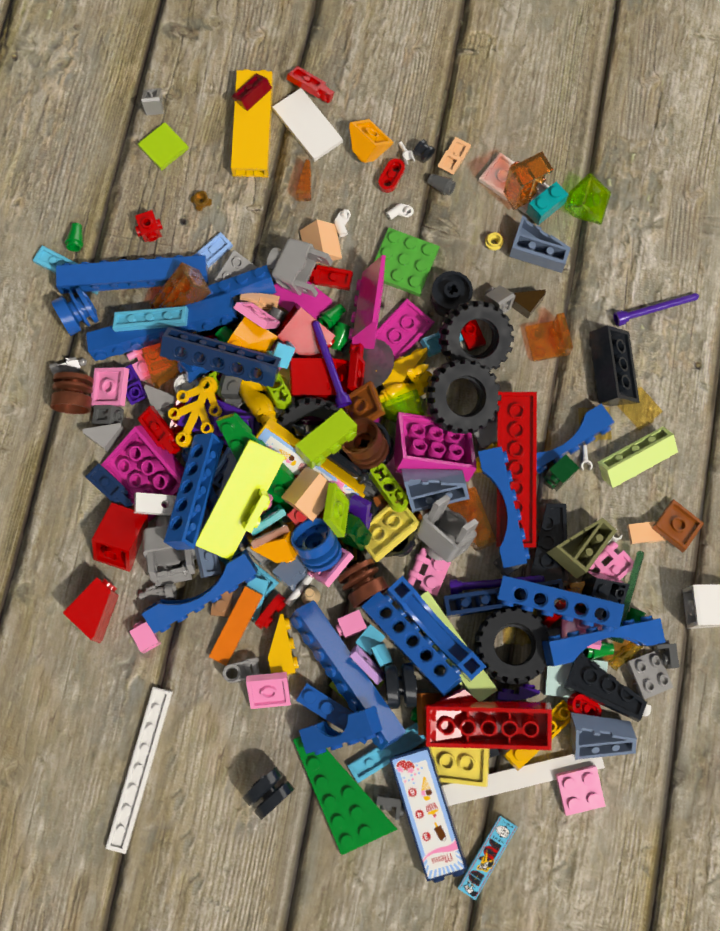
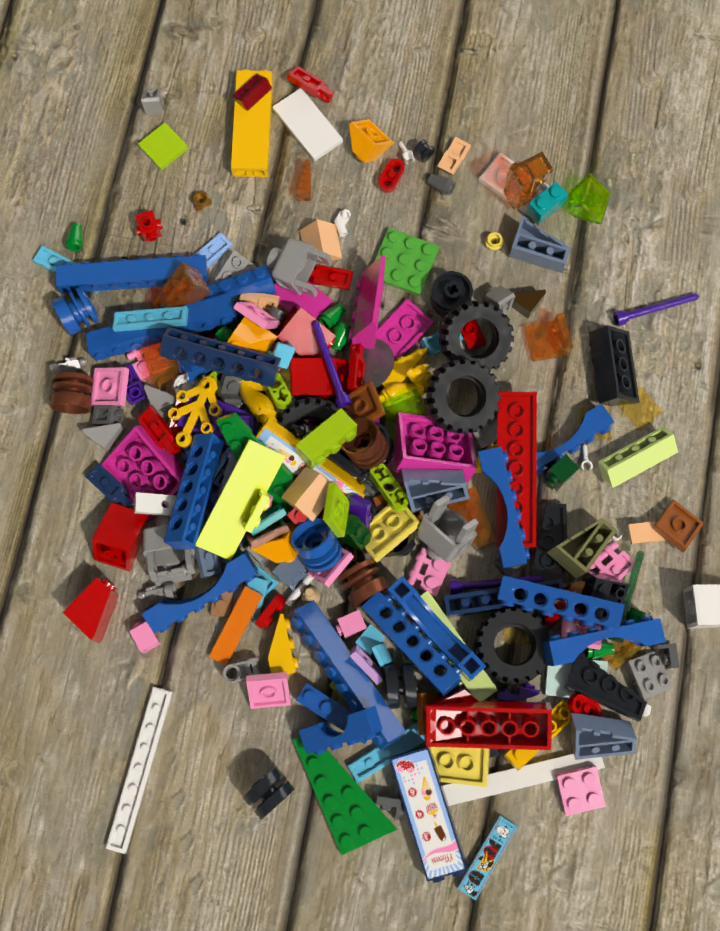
(401, 210): white arm -> none

